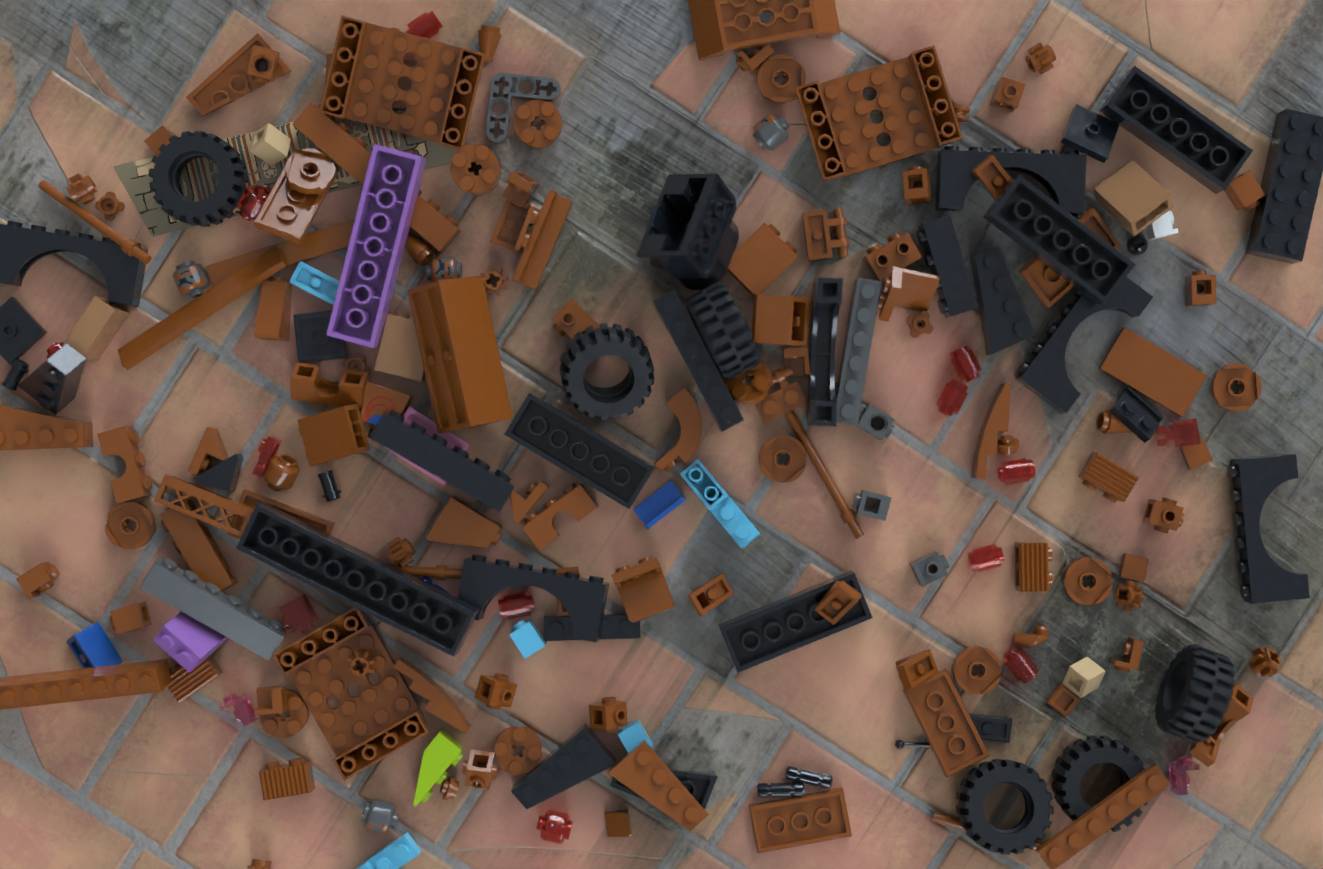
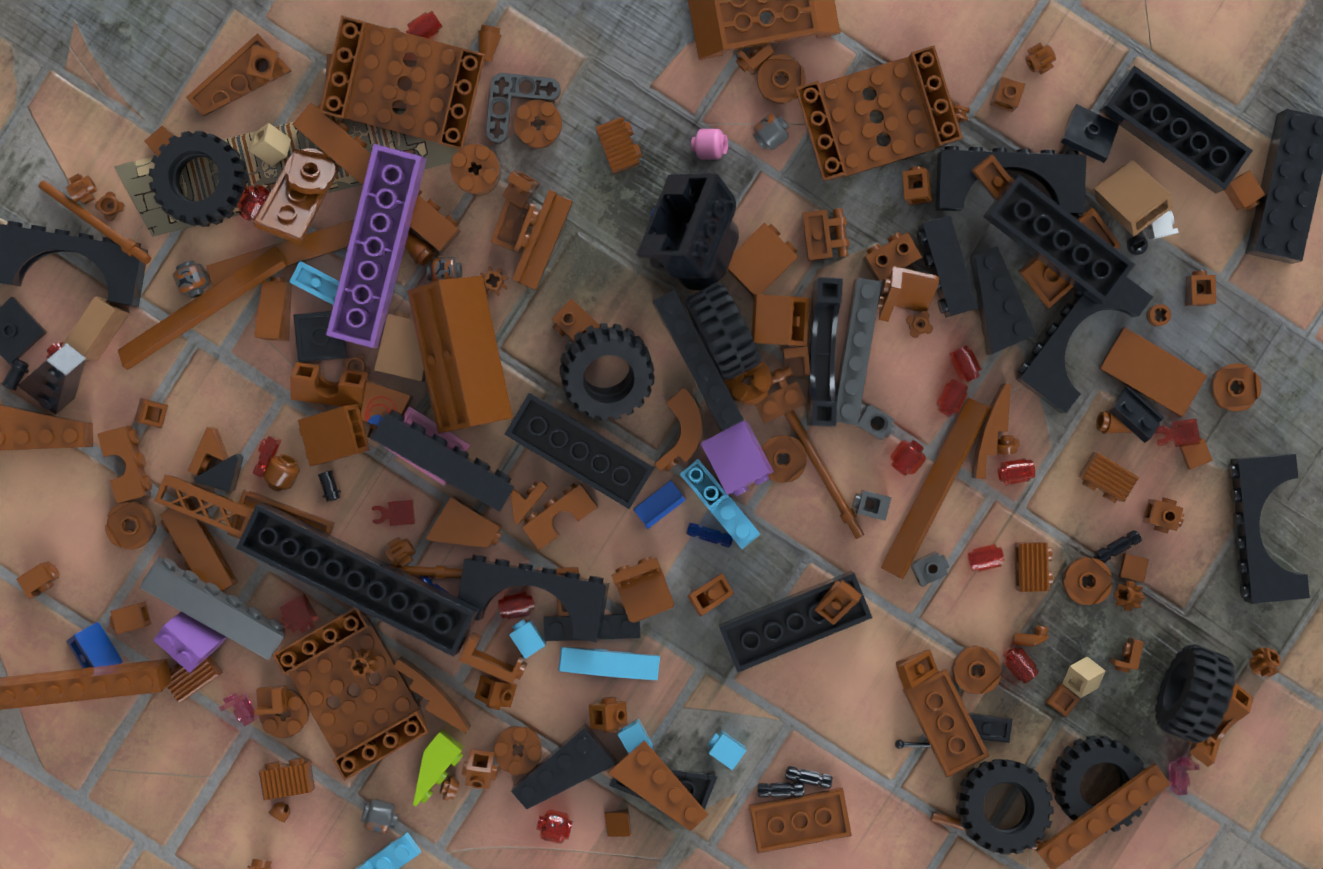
(151, 413): none -> dark orange slope
(280, 811): none -> dark orange hinge
(398, 513): none -> clear red plate
(490, 664): none -> dark orange panel
(608, 663): none -> medium azure slope
(618, 145): none -> dark orange brick
(709, 144): none -> bright pink head
(709, 535): none -> clear blue axle
(726, 749): none -> medium azure brick
(737, 458): none -> medium lavender brick
(908, 457): none -> clear red head
(935, 488): none -> dark orange tile
(1118, 546): none -> black axle
(1151, 315): none -> dark orange bush

